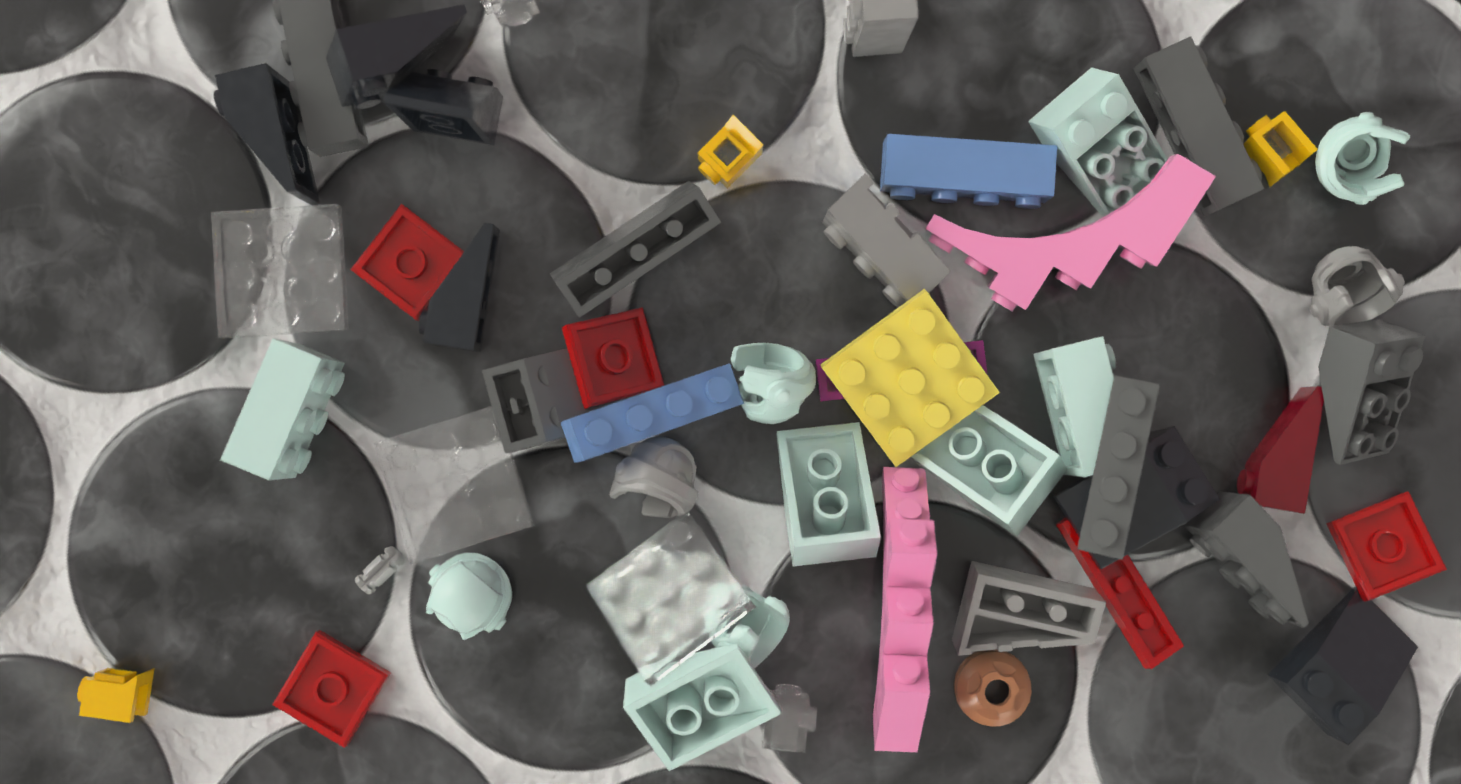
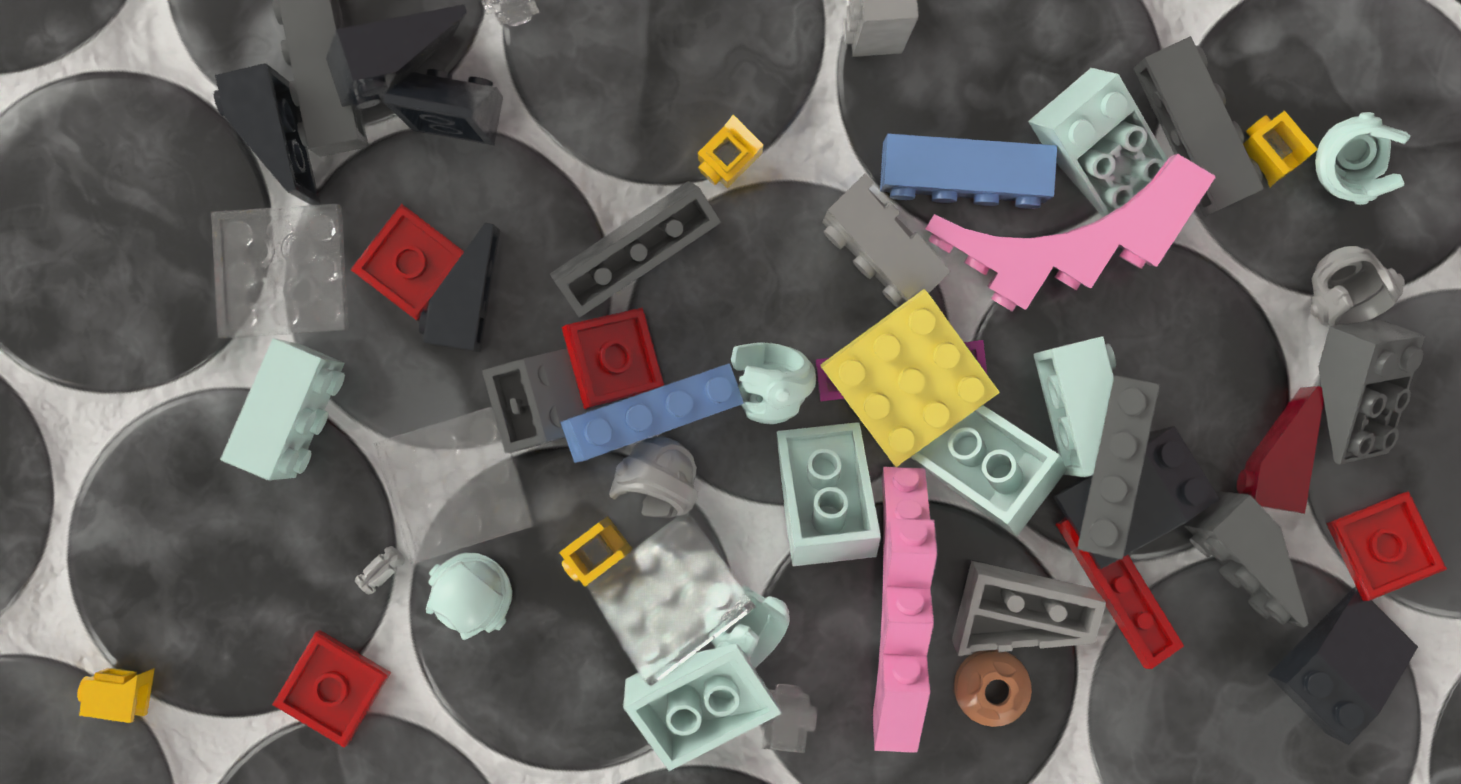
(594, 552): none -> yellow window

